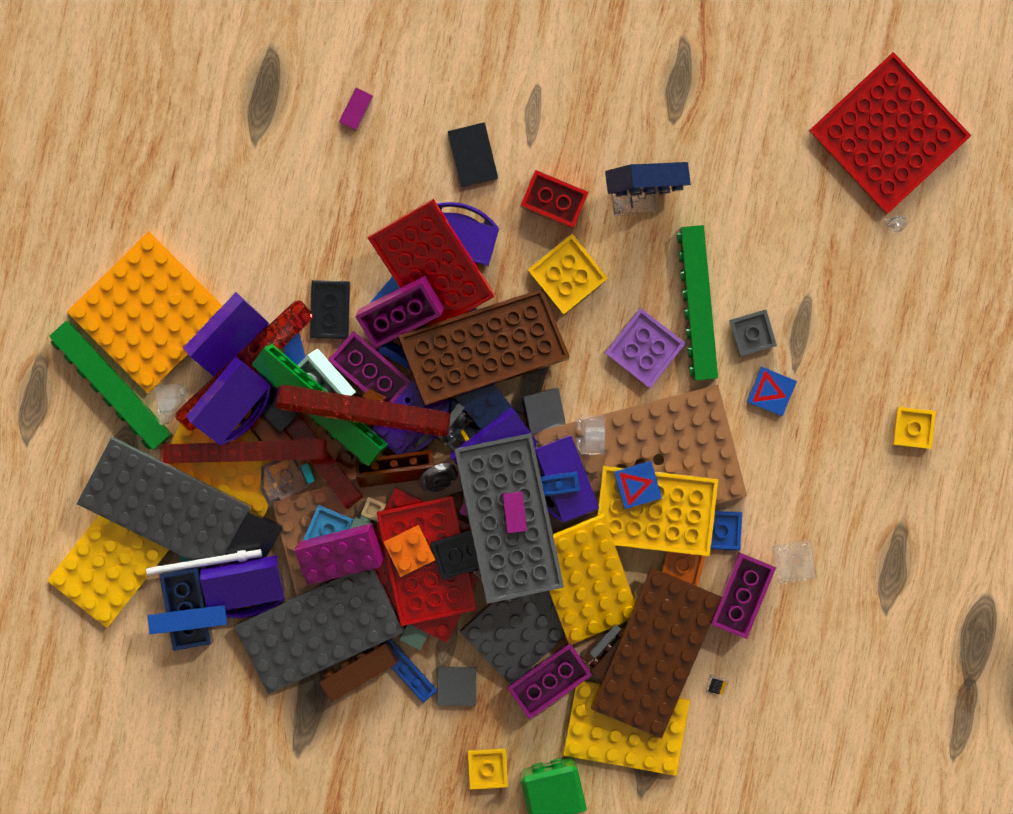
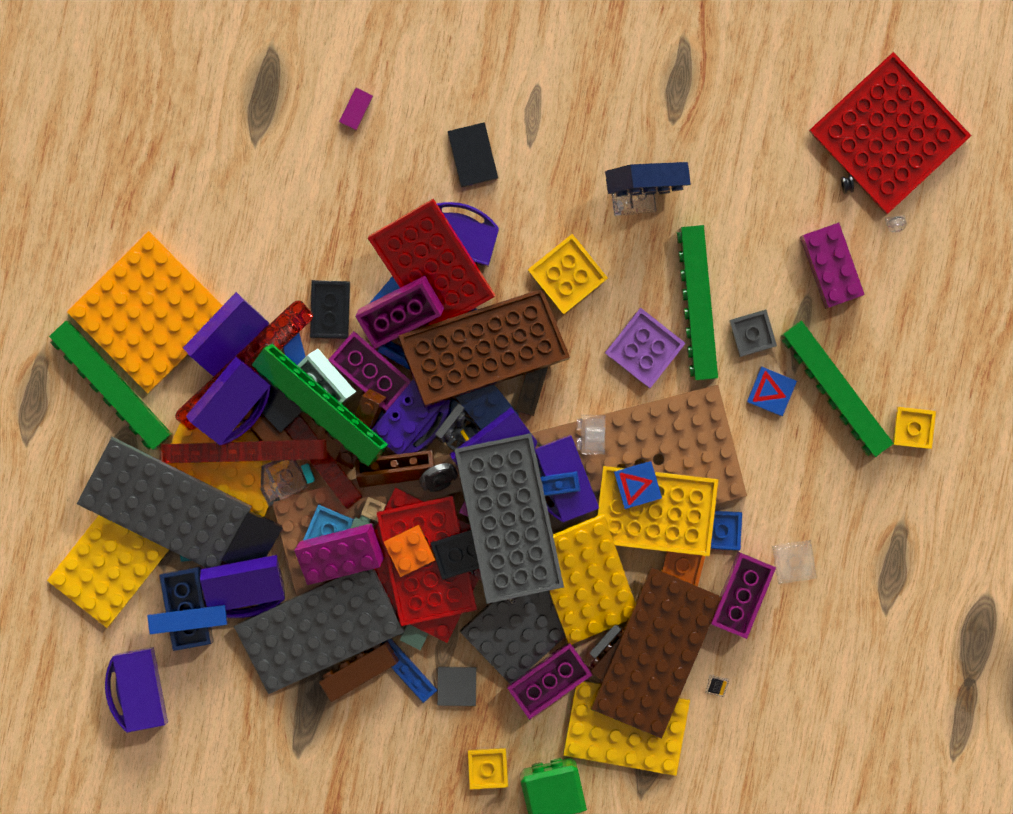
(137, 690): none -> dark purple piece
(169, 400): clear slope -> none
(240, 556): white bar -> none
(363, 410): clear red beam -> none
(514, 512): magenta tile -> none
(543, 410): dark grey tile -> none
(554, 199): red brick -> none
(832, 265): none -> magenta brick
(837, 389): none -> green brick
(847, 184): none -> black bush

